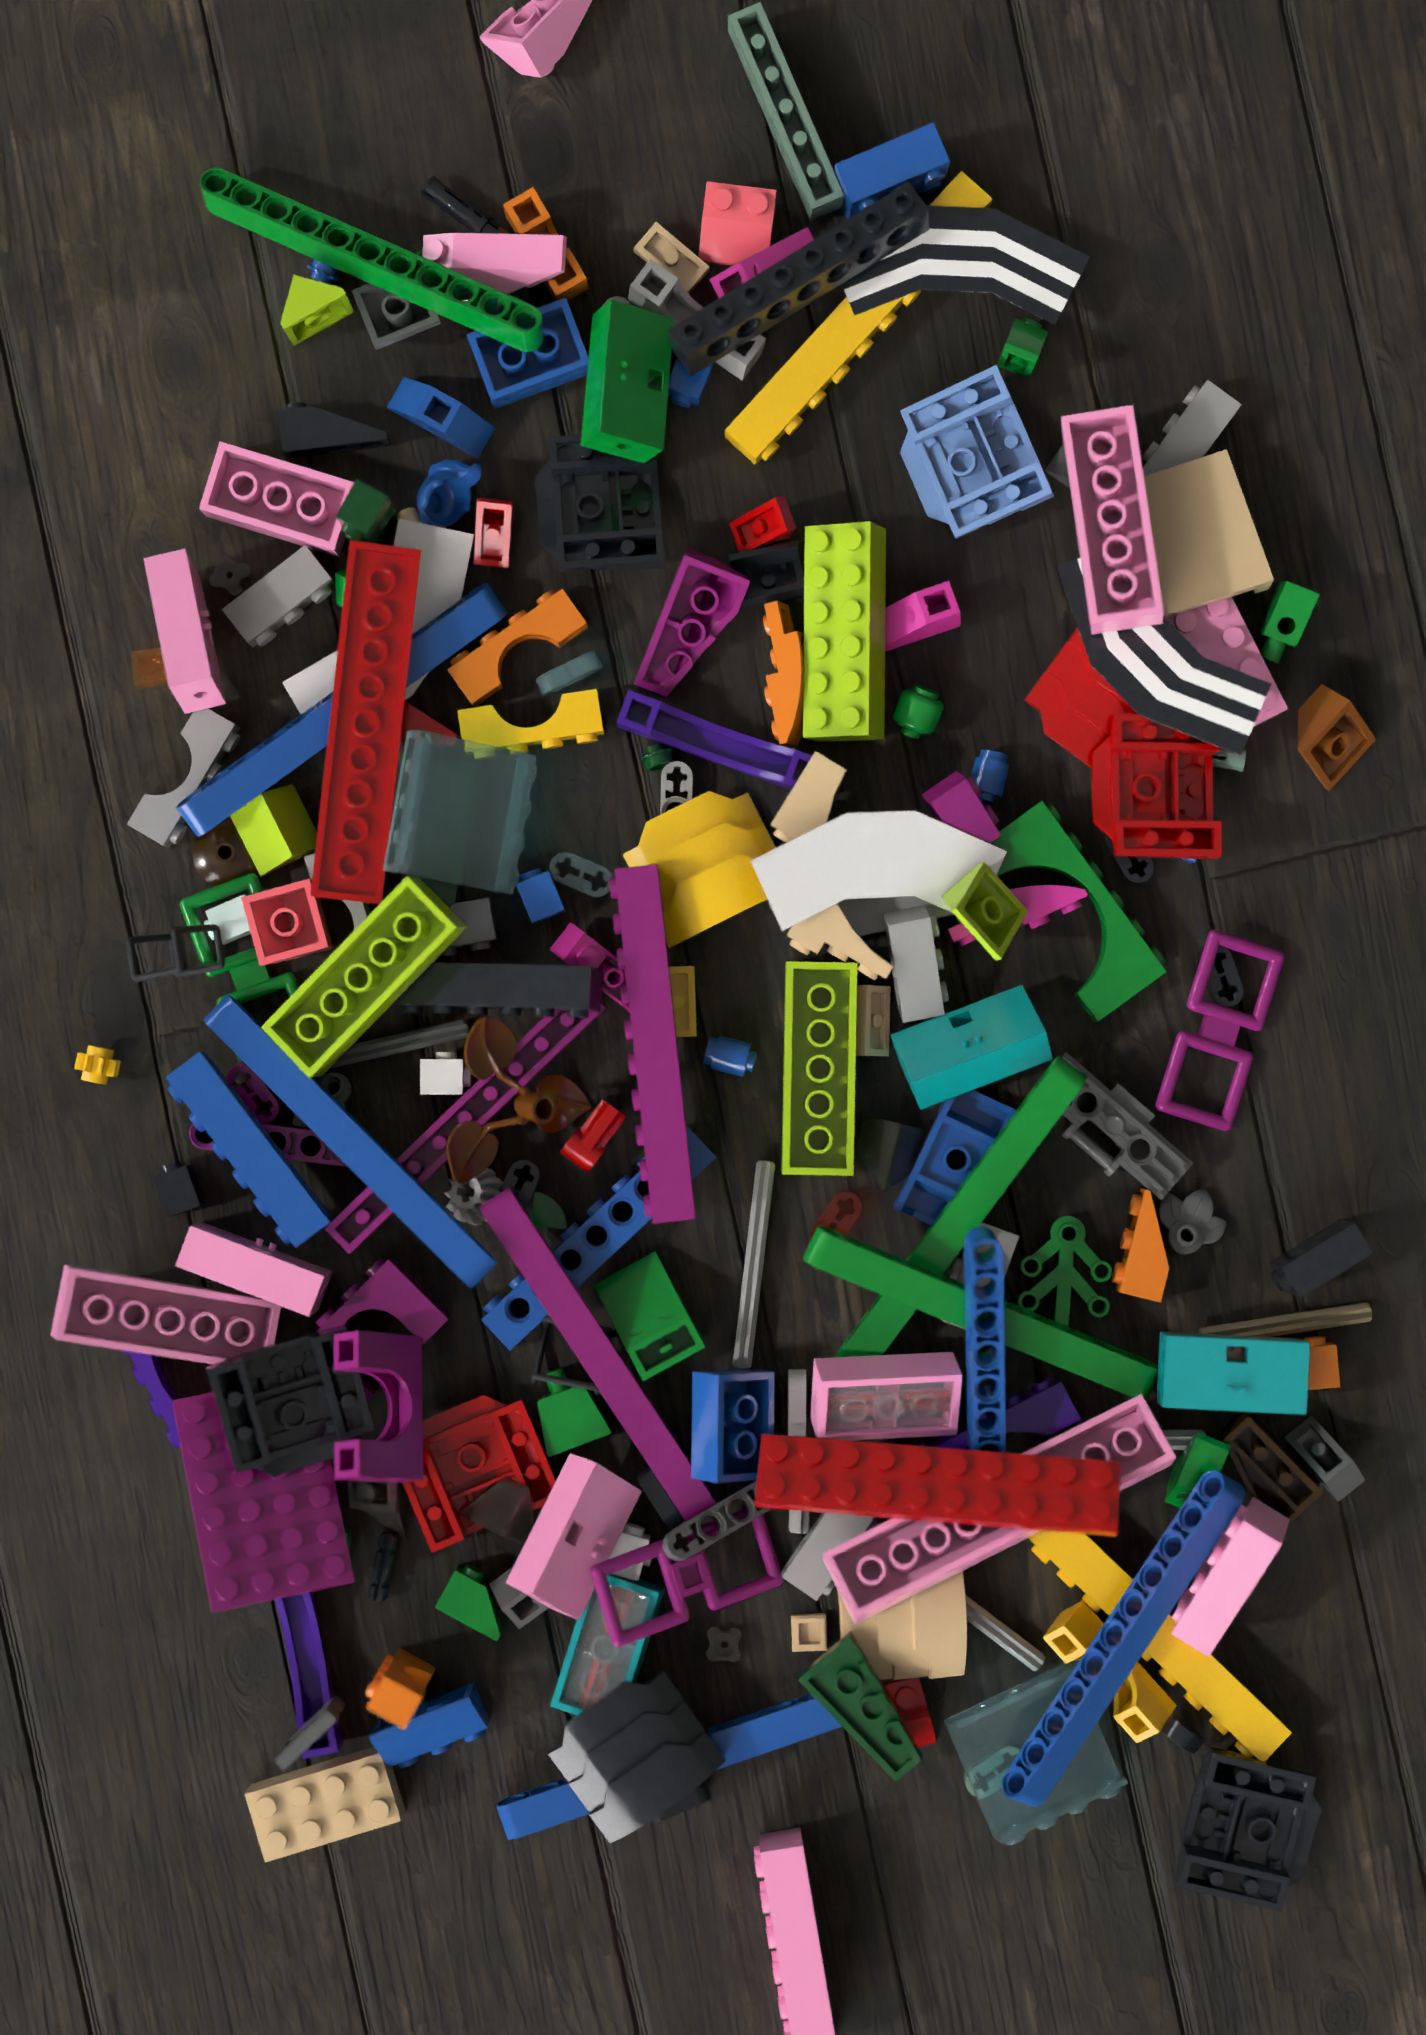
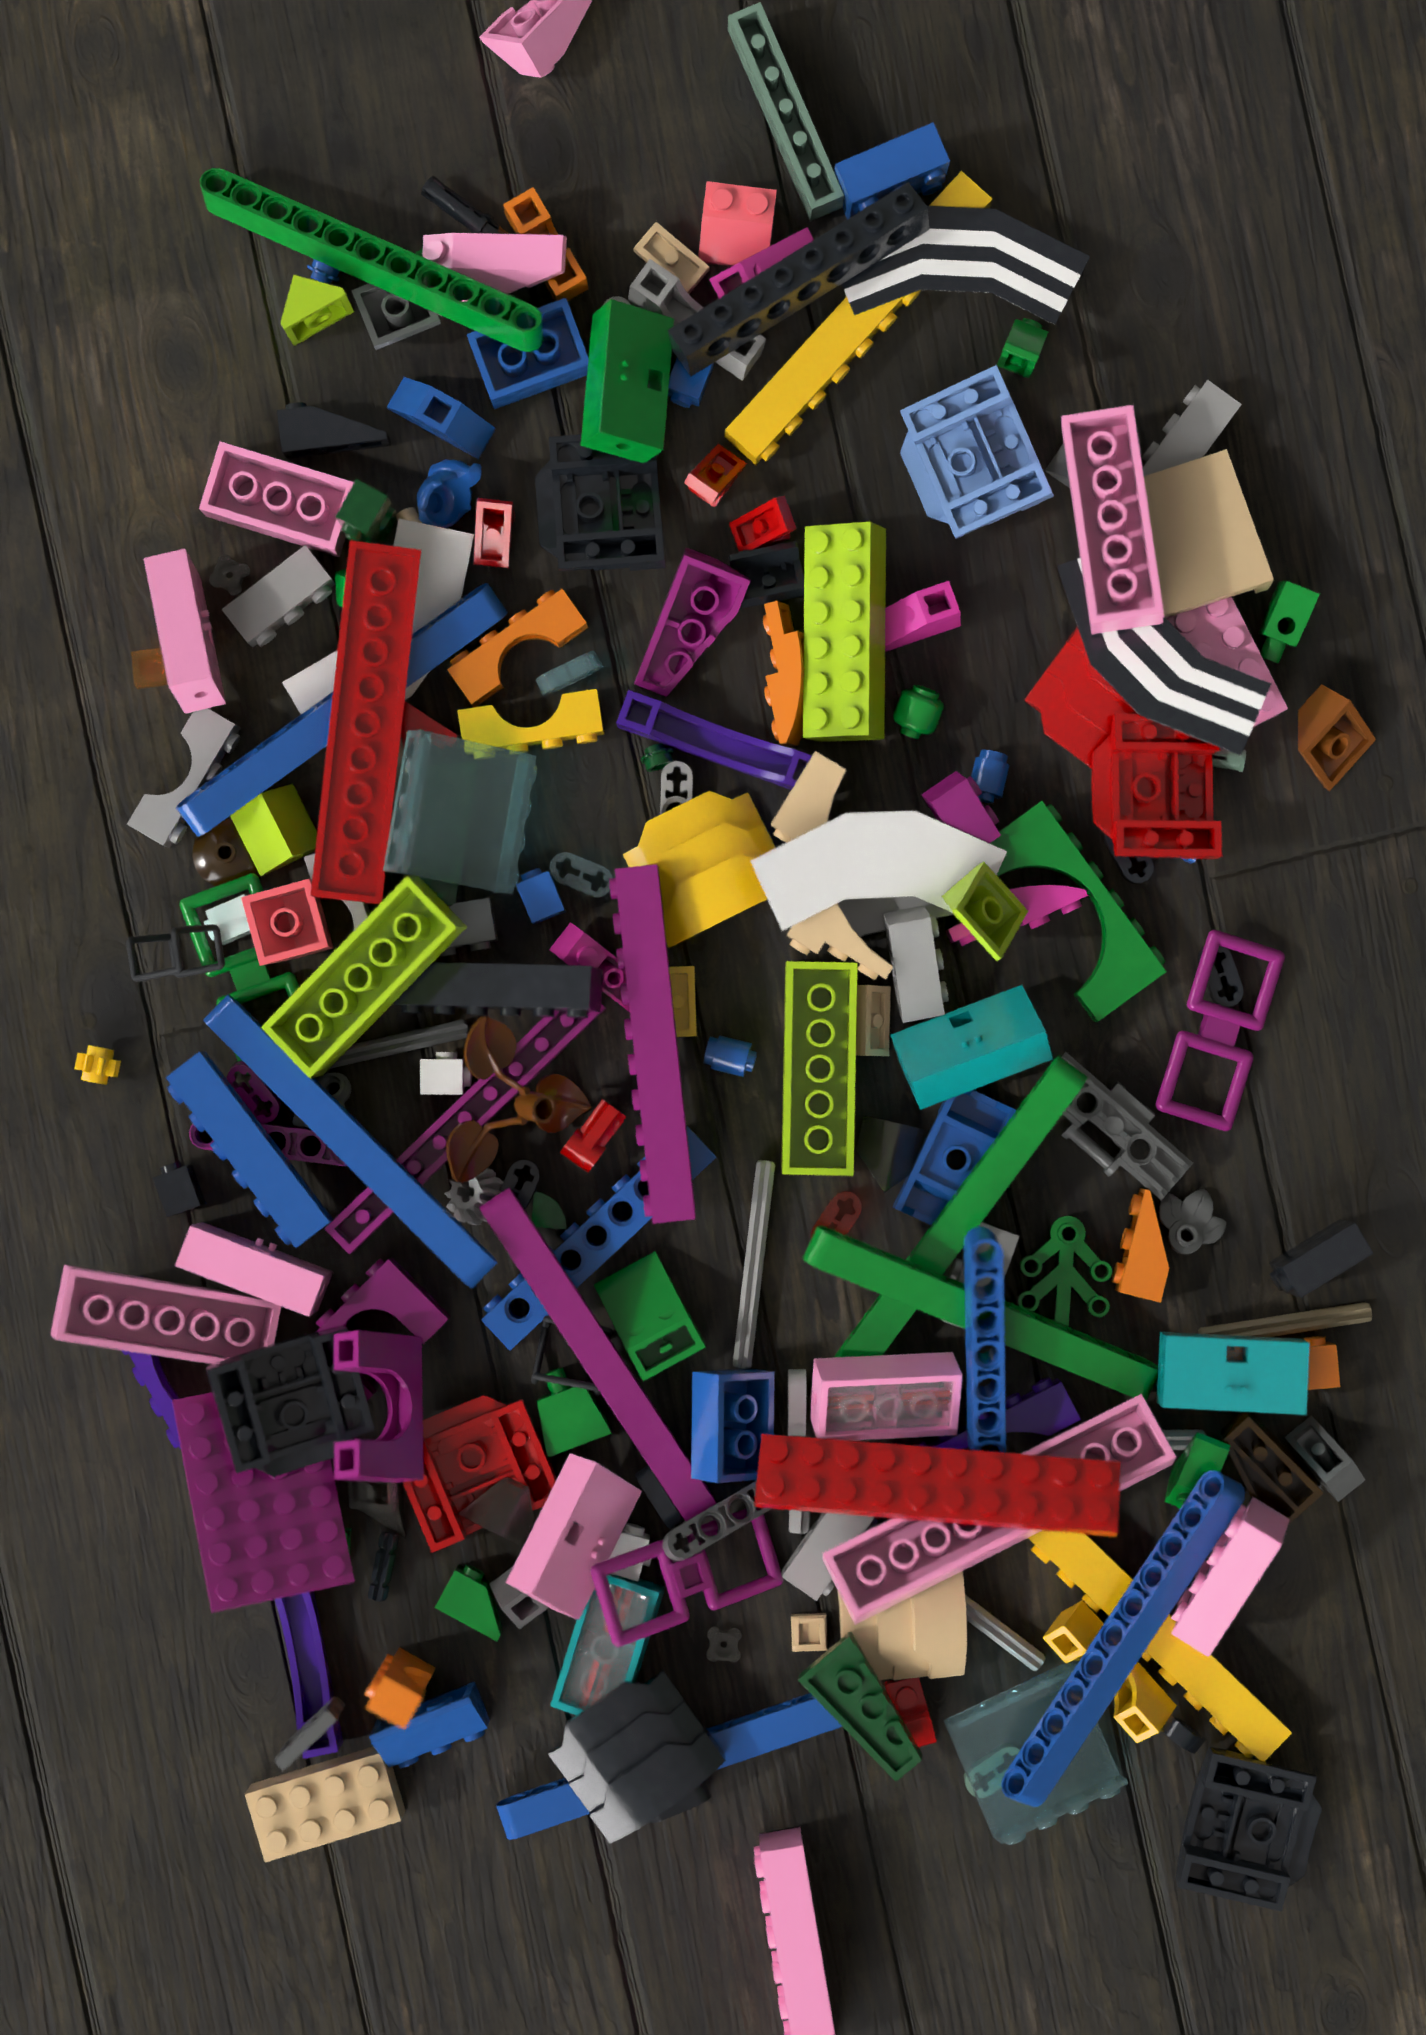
(714, 475): none -> red slope

